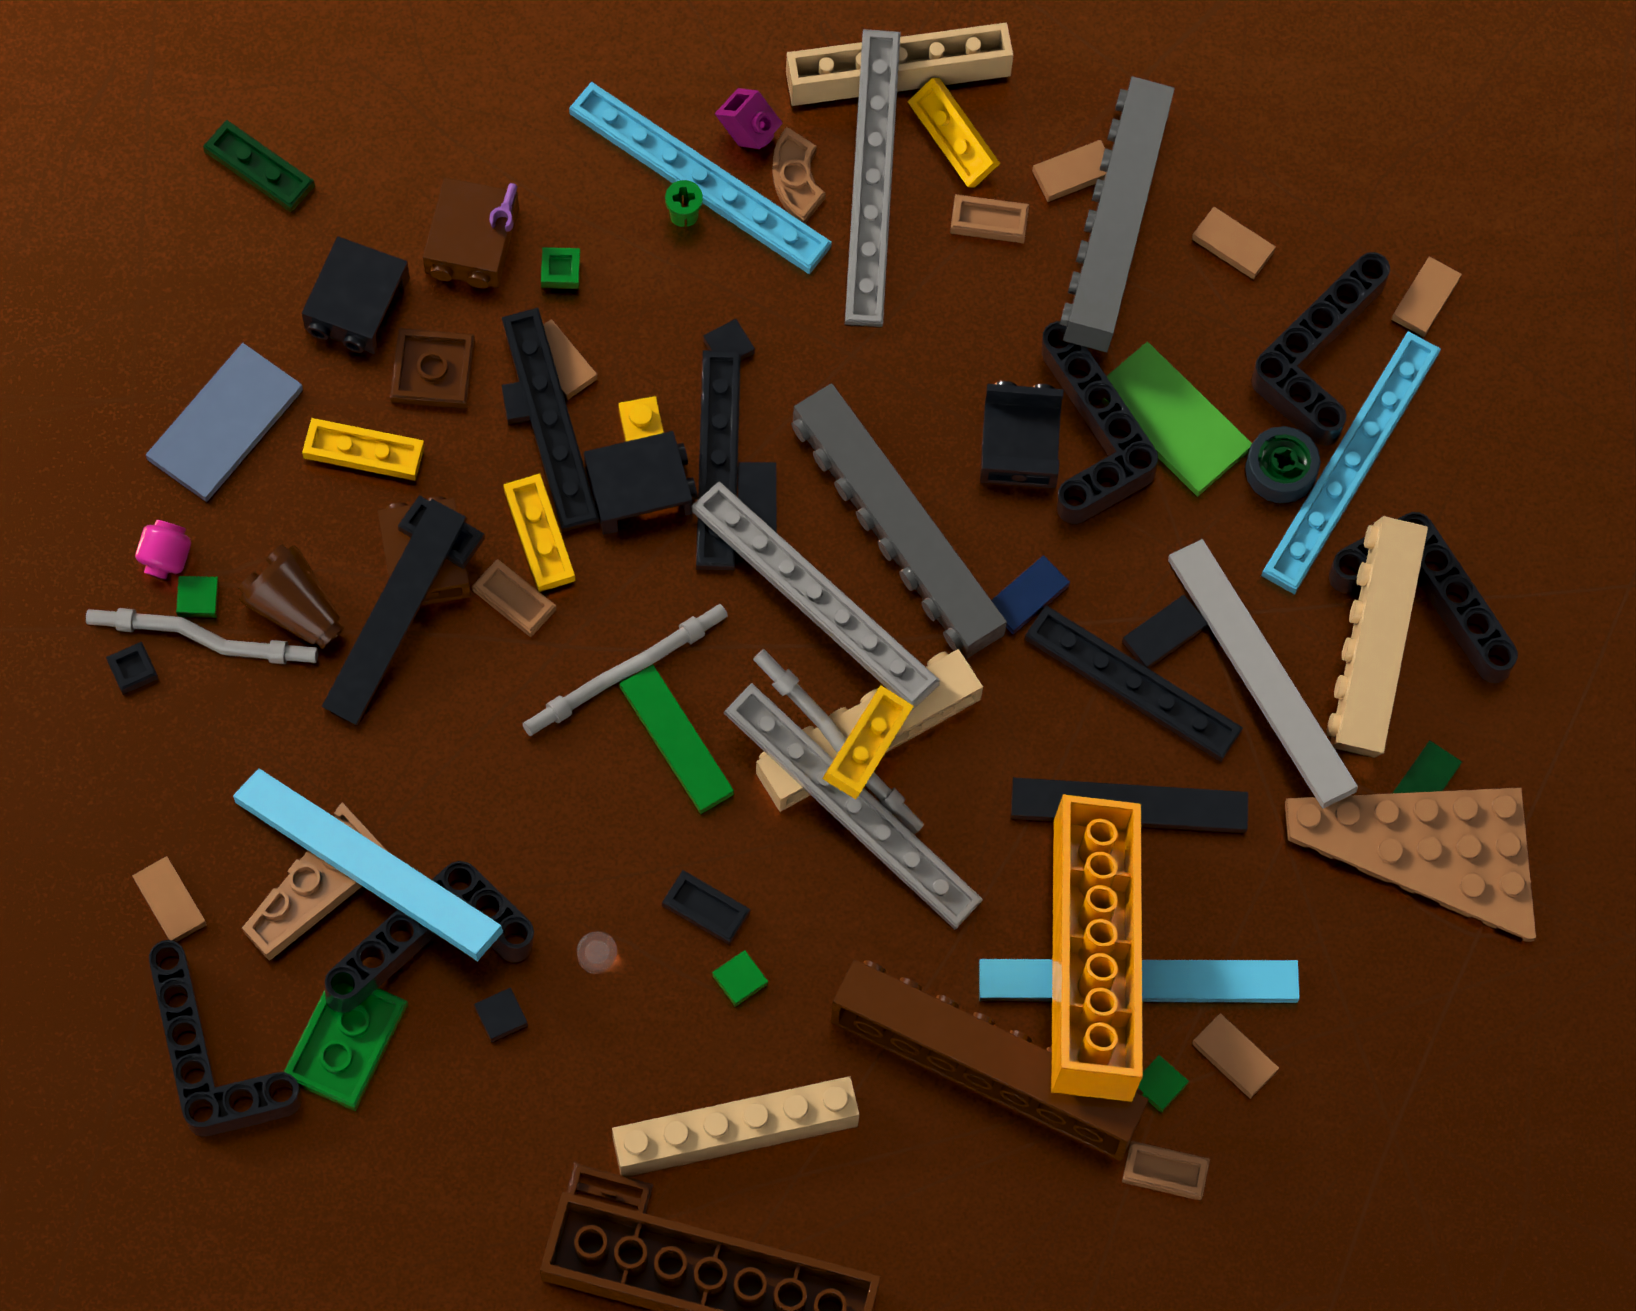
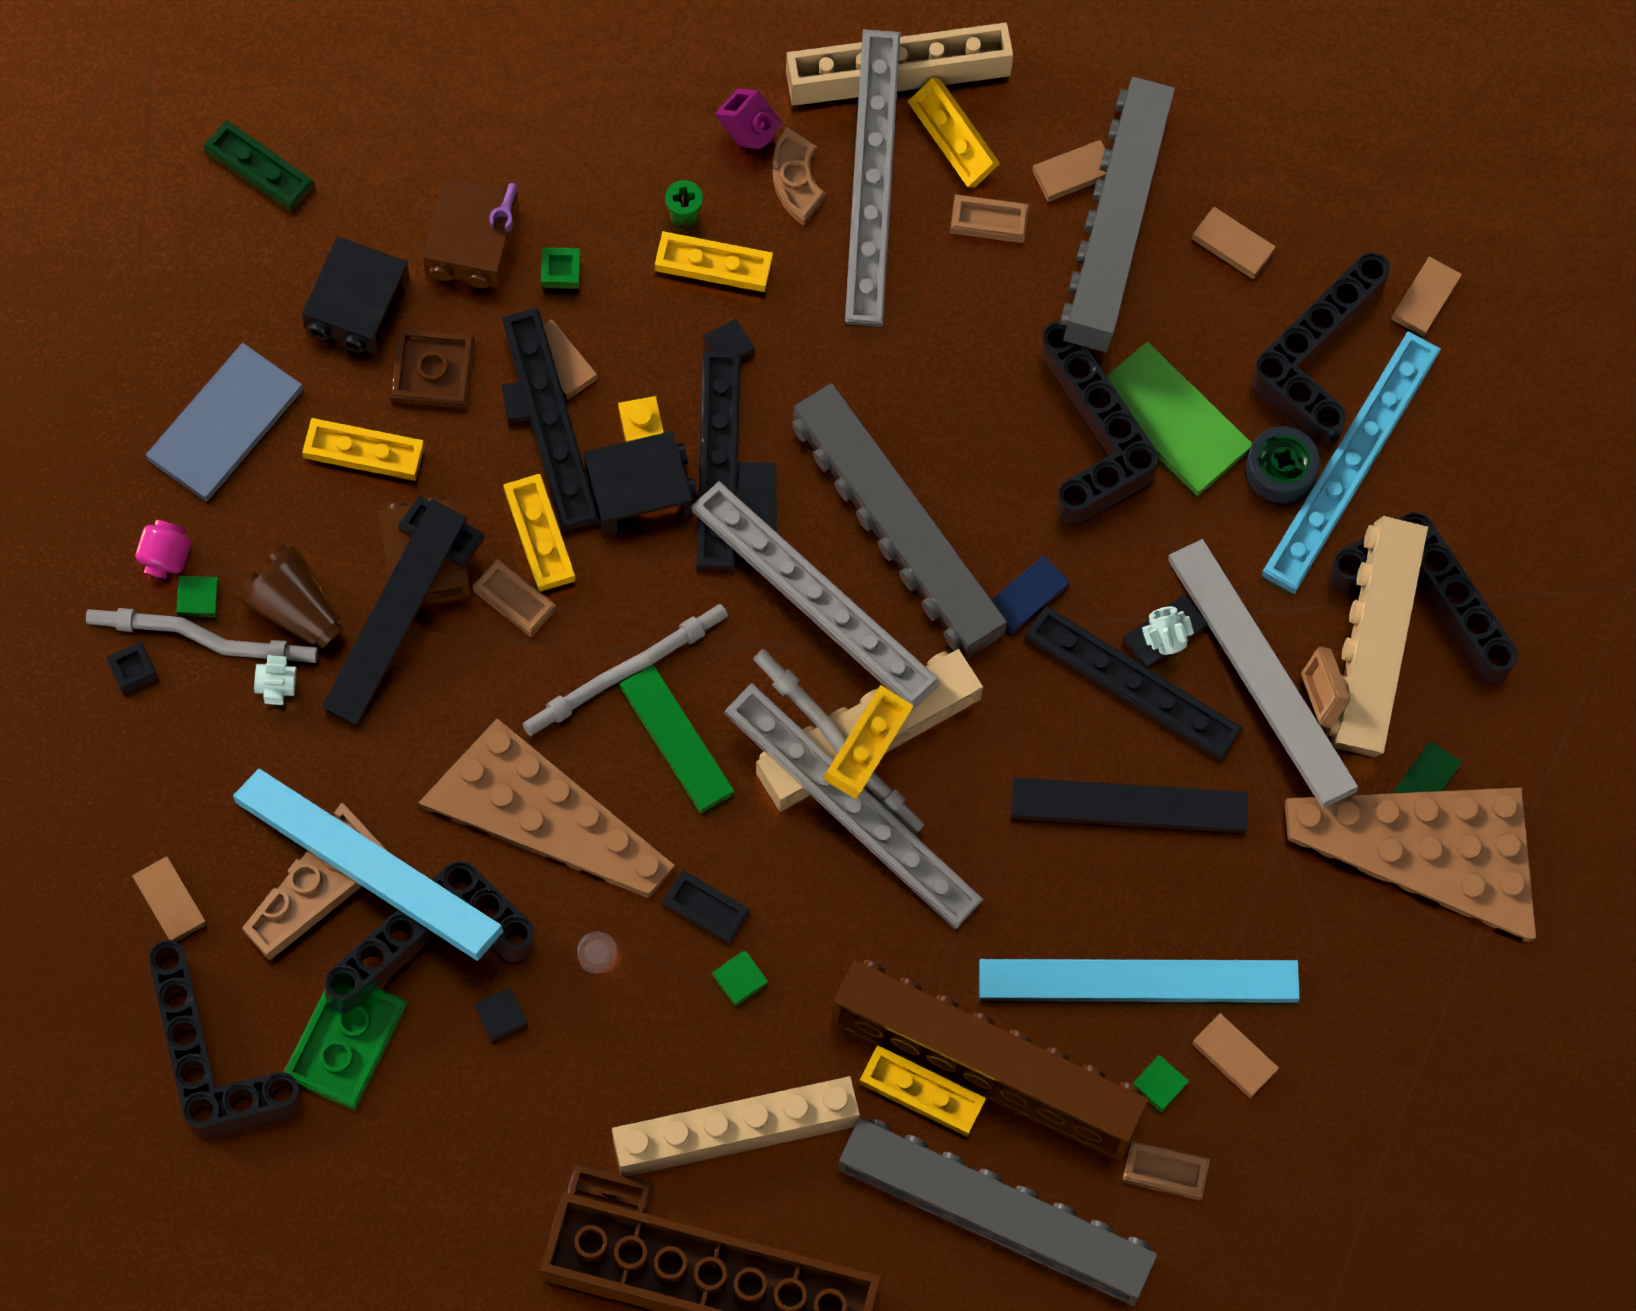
(275, 680): none -> light aqua gear
(533, 805): none -> medium nougat wing
(713, 261): none -> yellow plate
(719, 188): medium azure tile -> none
(922, 1091): none -> yellow plate
(997, 1210): none -> dark grey brick
(1021, 435): black panel -> none
(1097, 949): light orange brick -> none
(1168, 630): none -> light aqua gear
(1325, 687): none -> medium nougat tile

